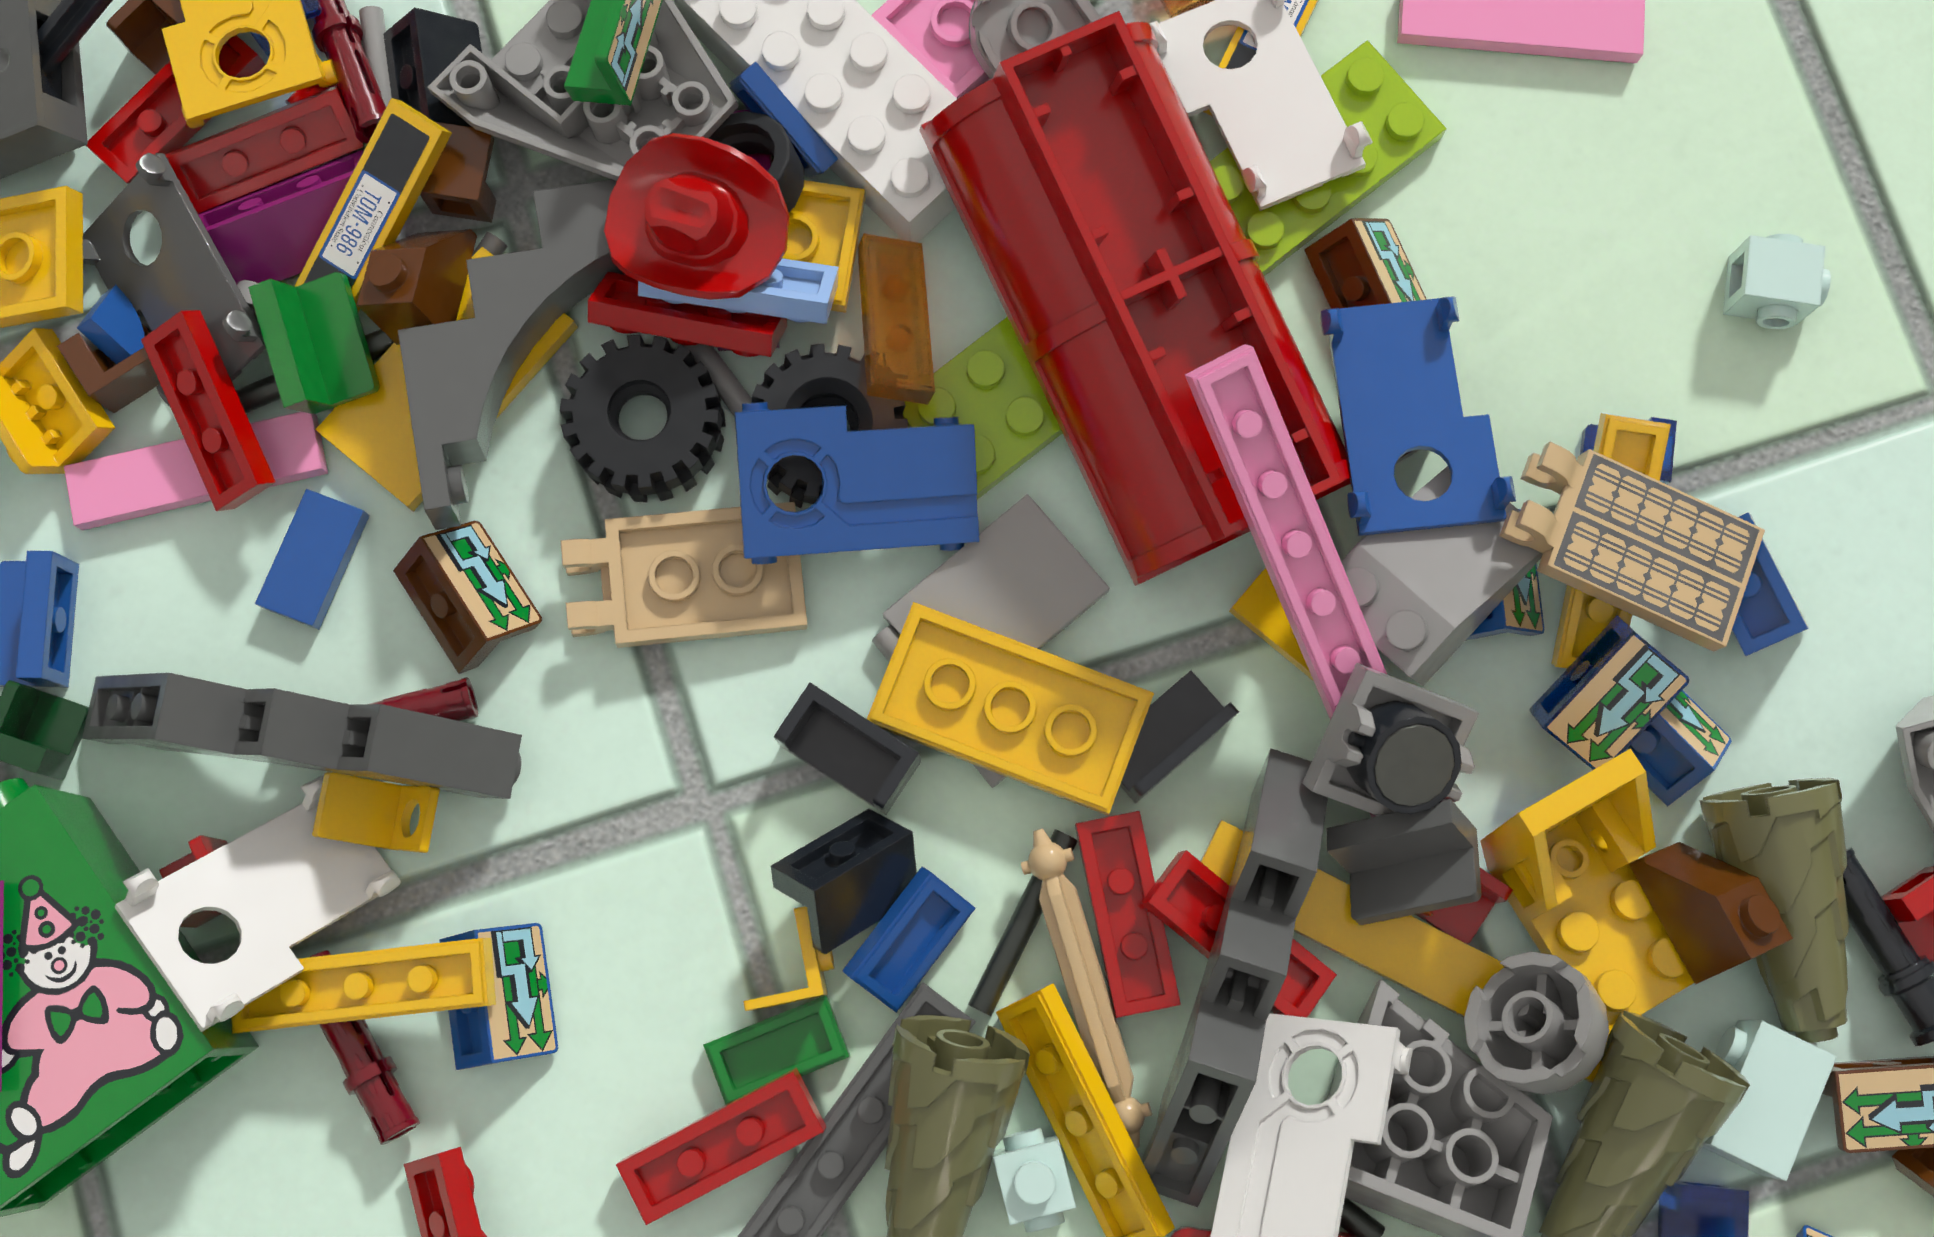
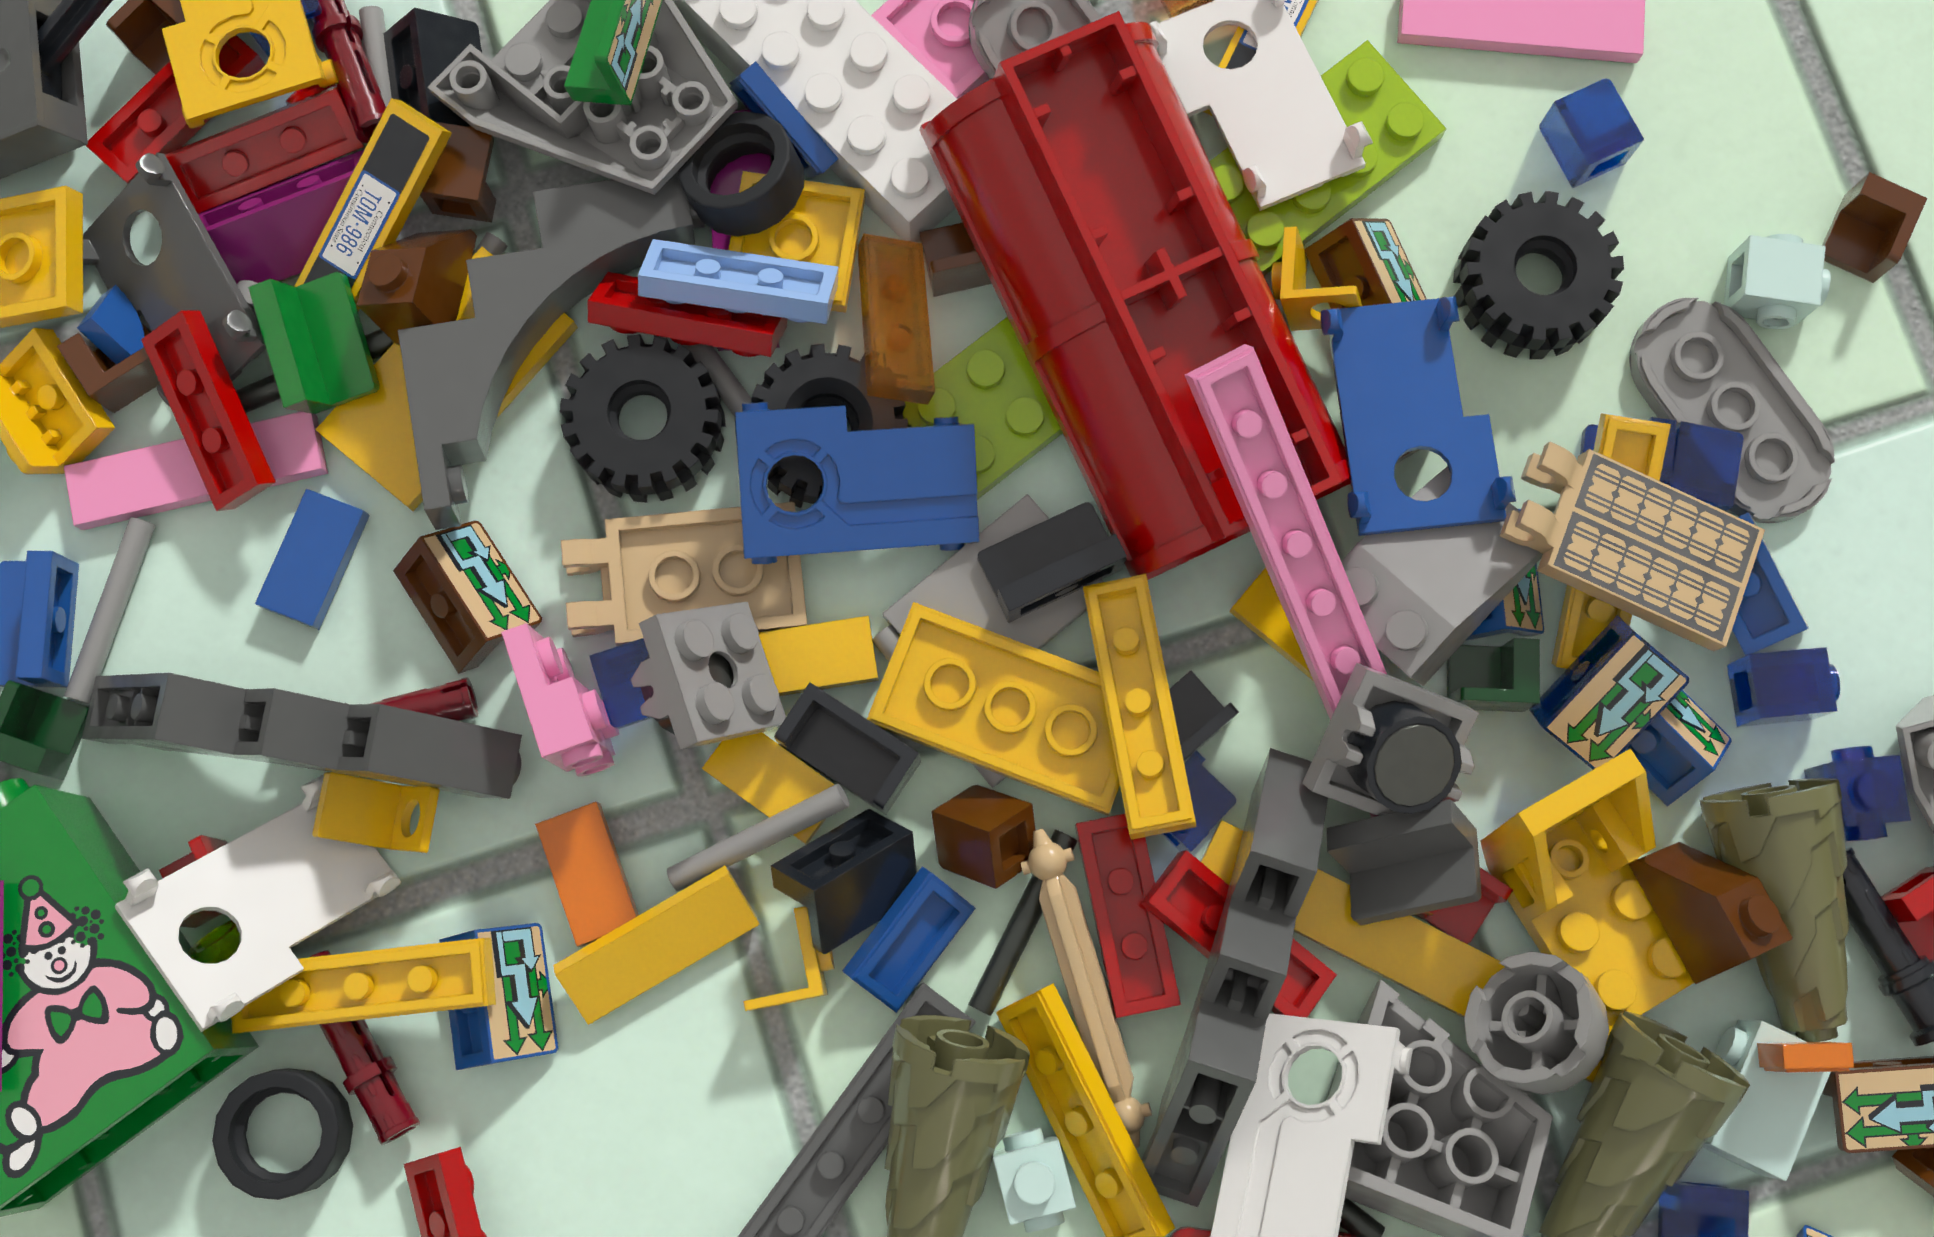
(110, 609): none -> light grey bar
(217, 944): none -> clear neon green tile
(232, 1123): none -> black tyre
(563, 713): none -> bright pink plate
(587, 872): none -> orange tile
(614, 674): none -> clear blue panel
(656, 945): none -> yellow tile
(696, 218): red hat -> none
(707, 675): none -> light grey piece
(721, 1146): red plate -> none
(757, 1054): green tile -> none
(758, 837): none -> light grey bar
(766, 776): none -> yellow tile
(822, 654): none -> yellow tile
(952, 260): none -> reddish brown panel
(984, 835): none -> reddish brown panel
(1050, 561): none -> black panel
(1139, 707): none -> yellow tile
(1209, 801): none -> clear blue panel
(1291, 290): none -> yellow bracket
(1496, 676): none -> dark green panel
(1513, 311): none -> black tyre
(1590, 132): none -> clear blue panel
(1707, 463): none -> clear blue panel
(1714, 371): none -> light grey tile
(1783, 686): none -> clear blue brick
(1806, 1056): none -> orange tile
(1870, 791): none -> clear blue brick
(1872, 227): none -> reddish brown panel

